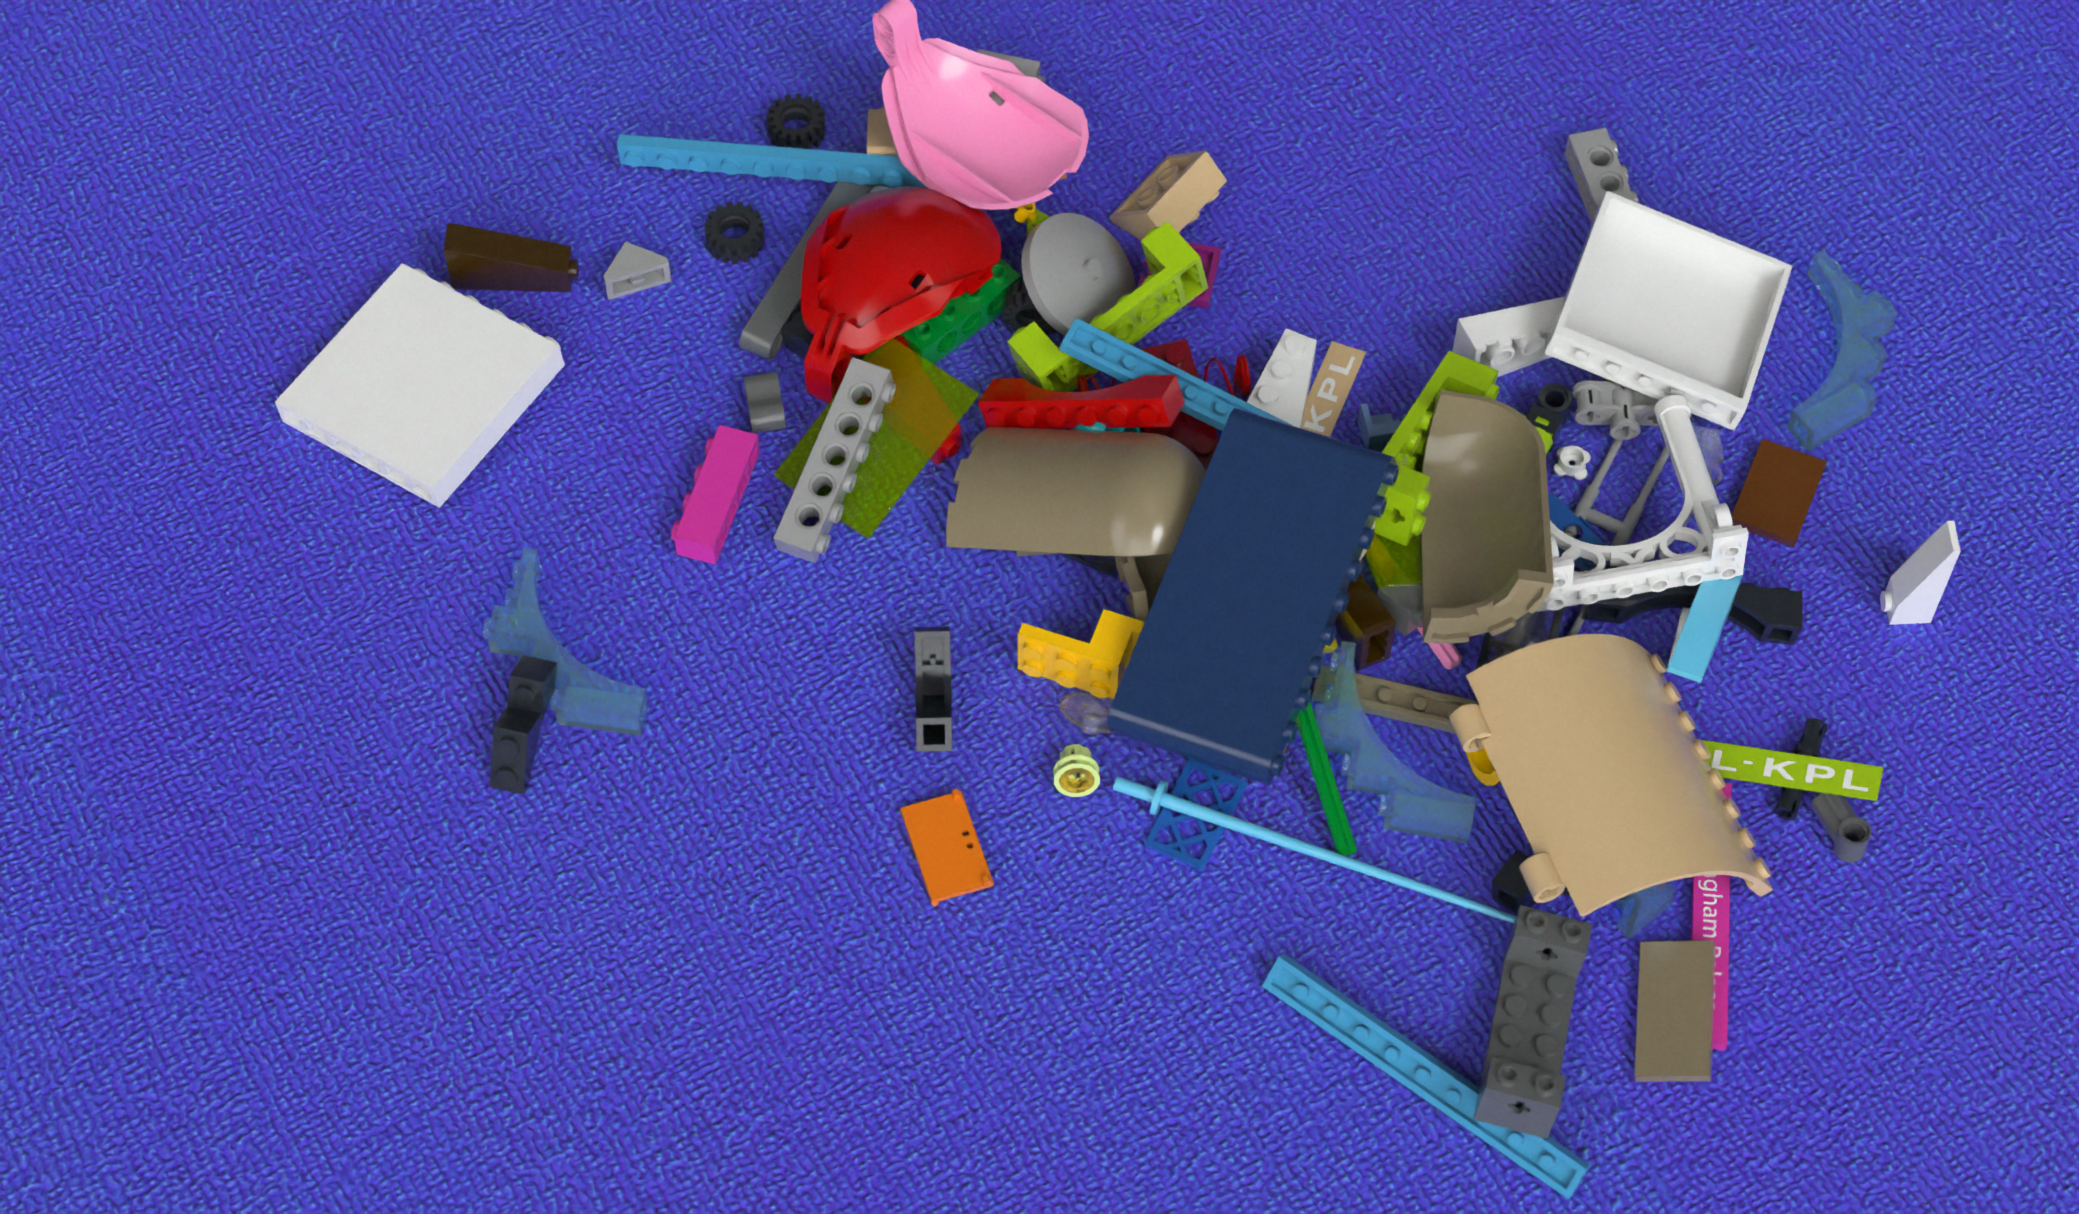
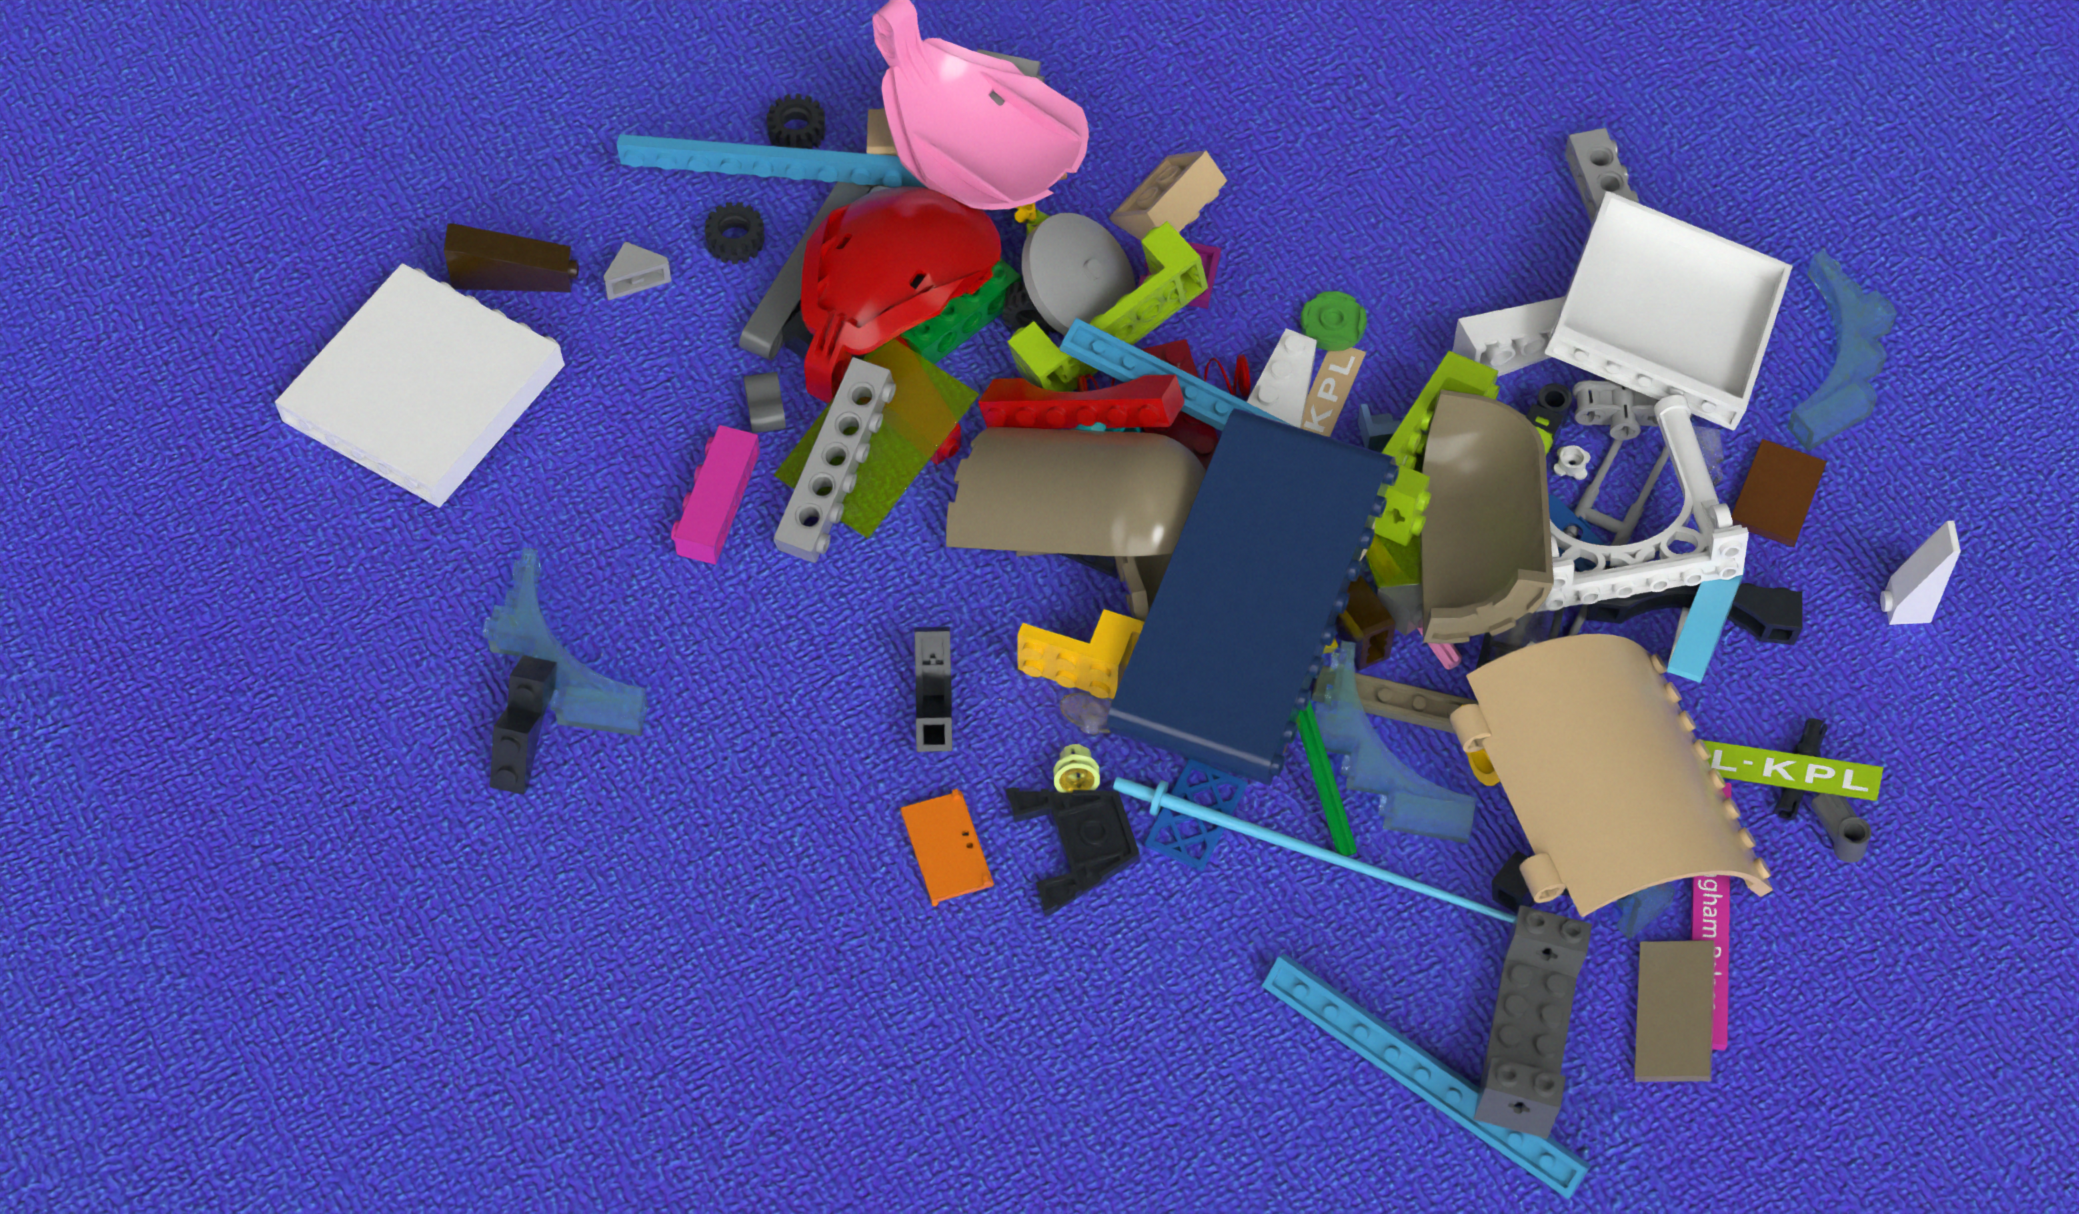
(1091, 834): none -> black wing
(1333, 321): none -> bright green tile

